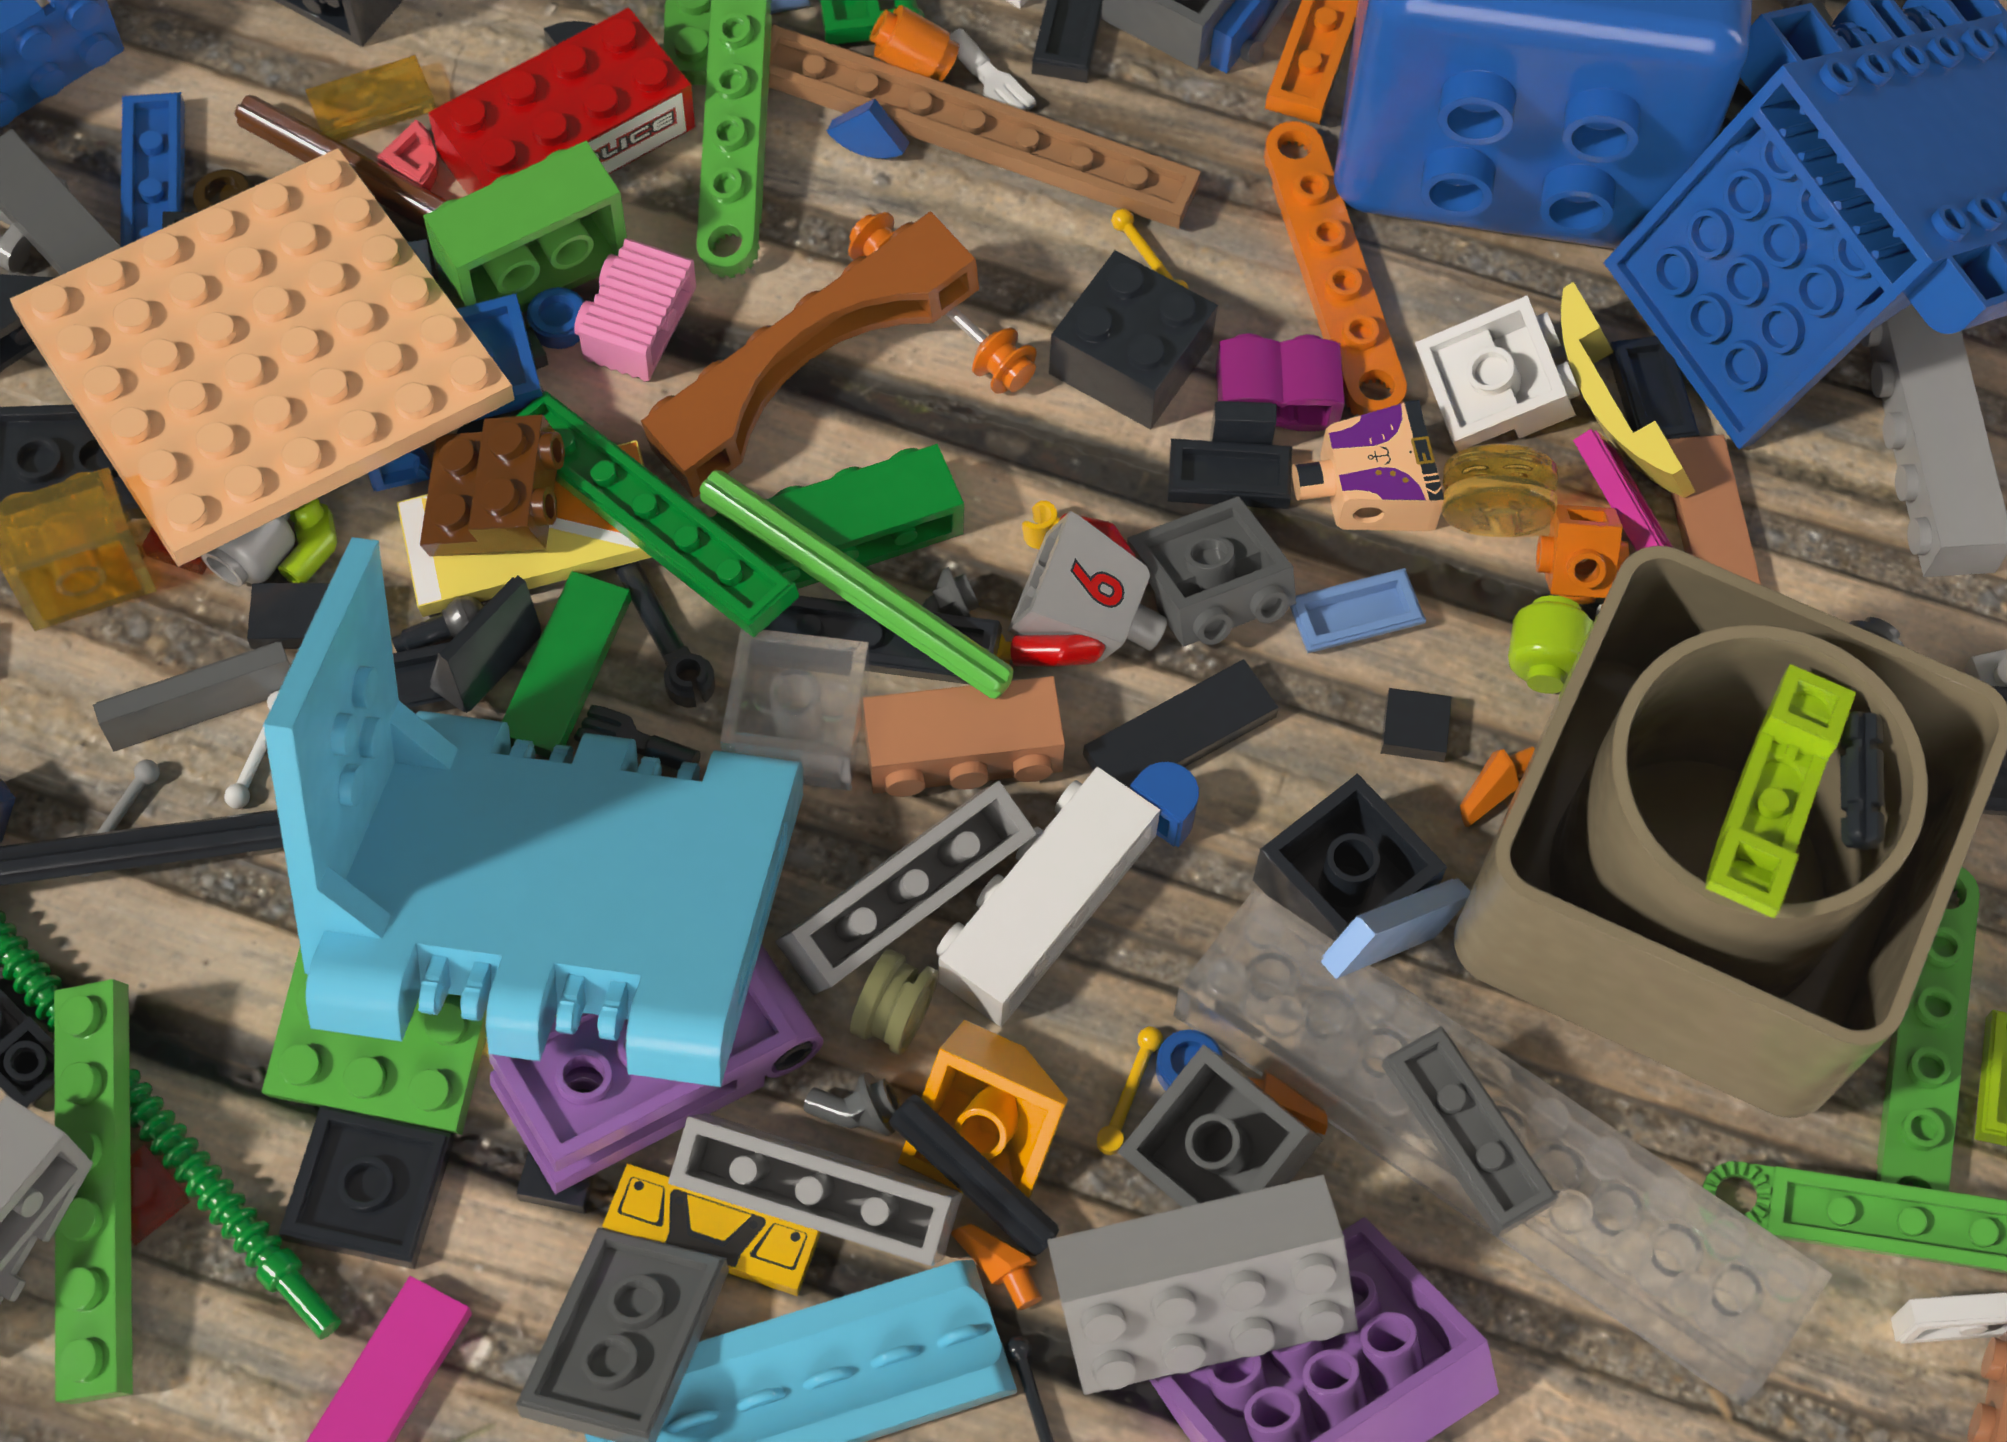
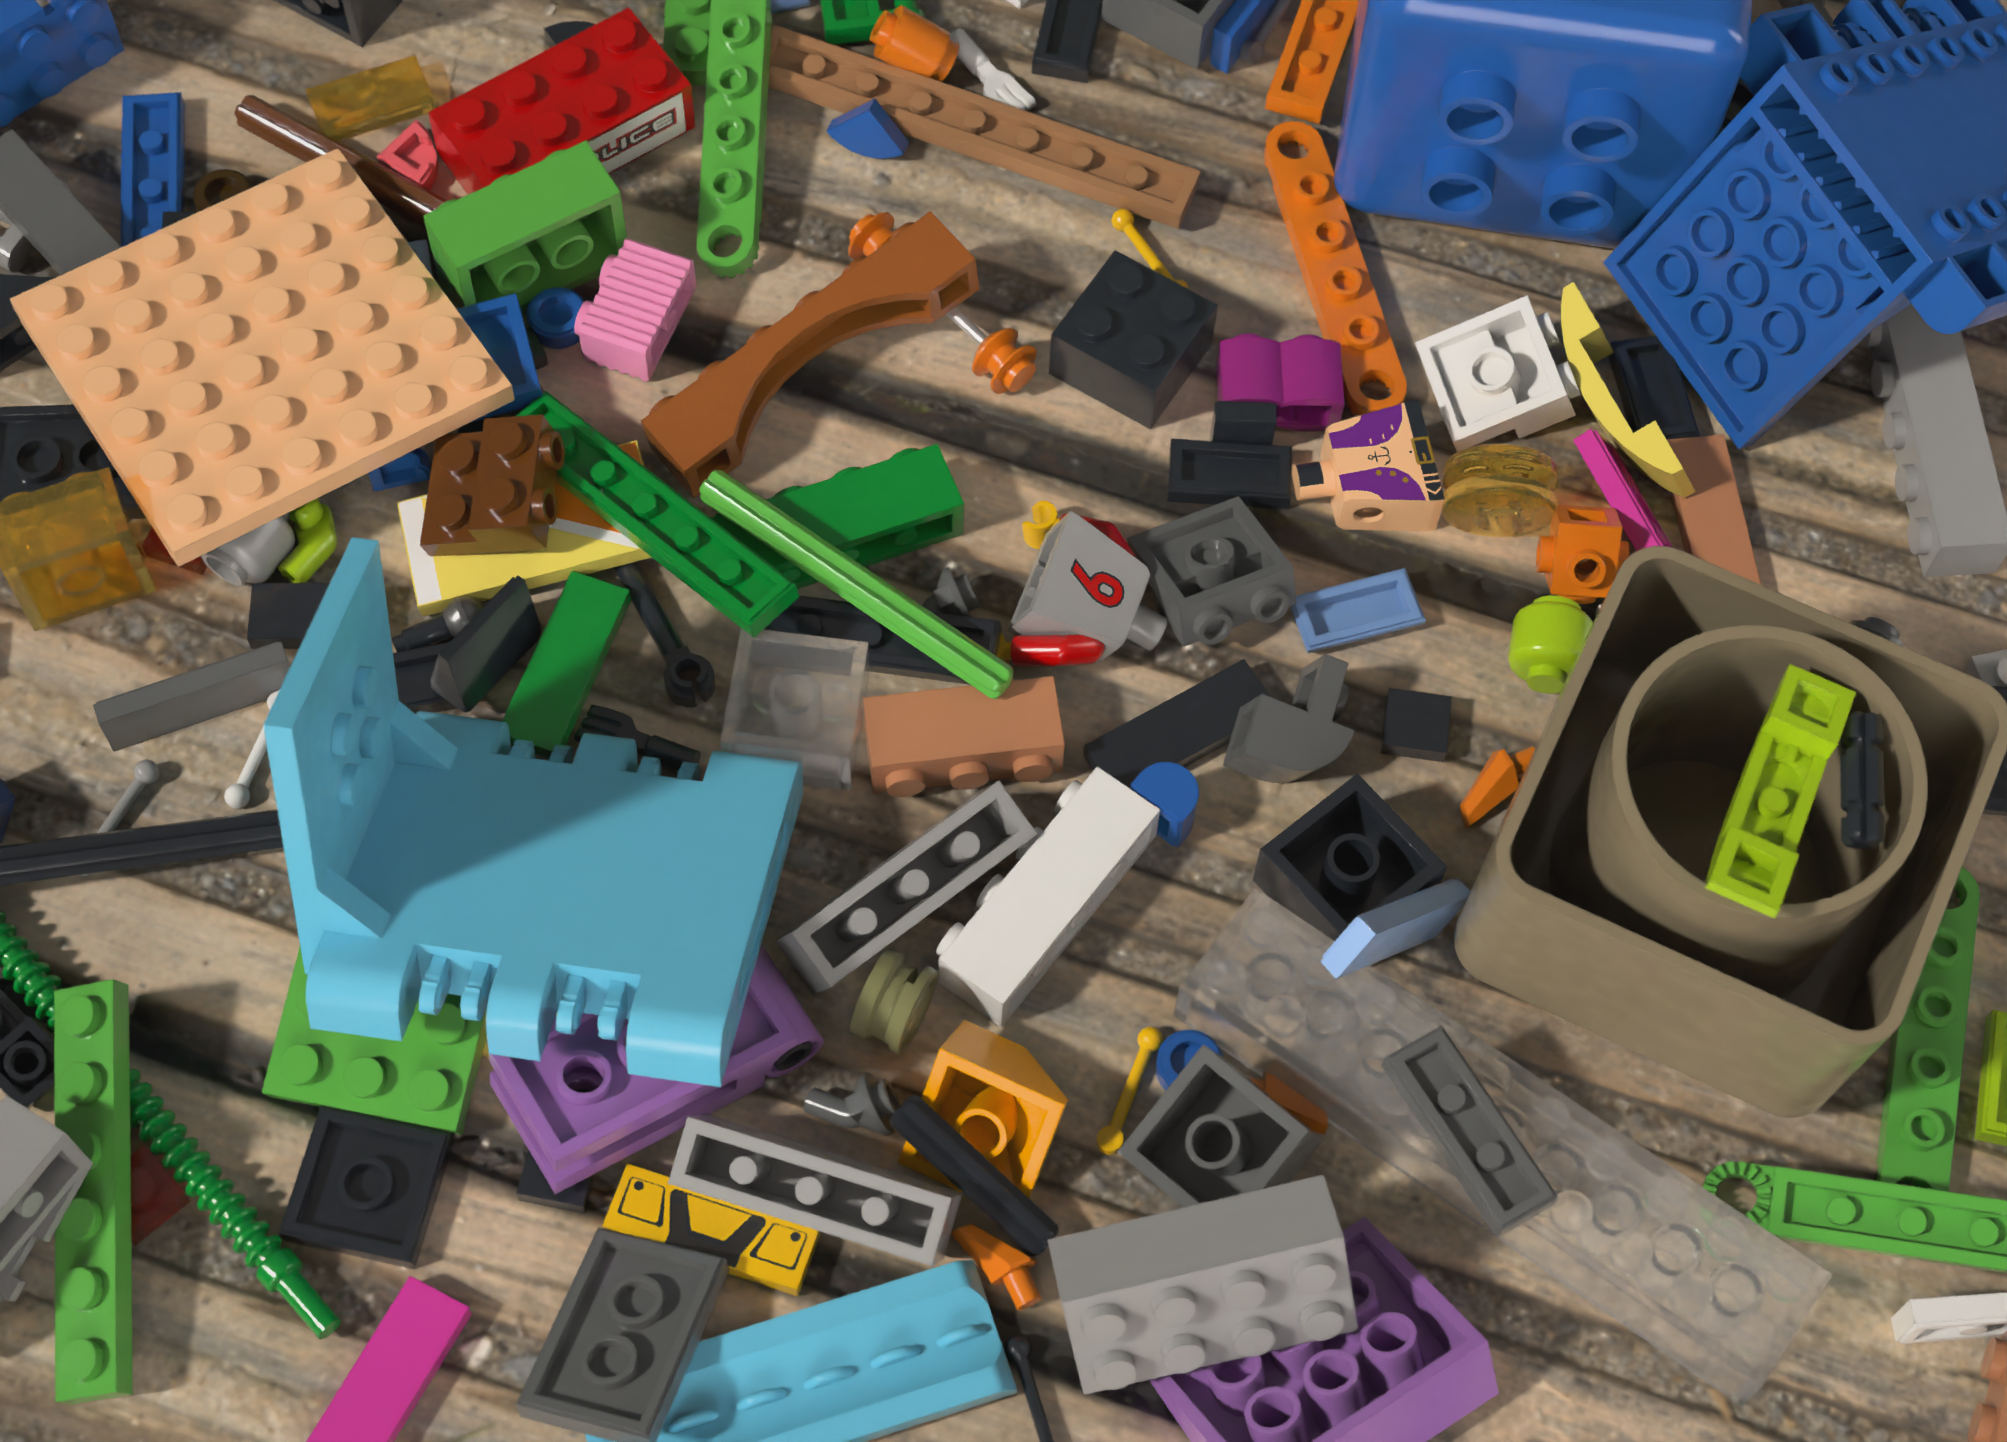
(1291, 741): none -> dark grey brick

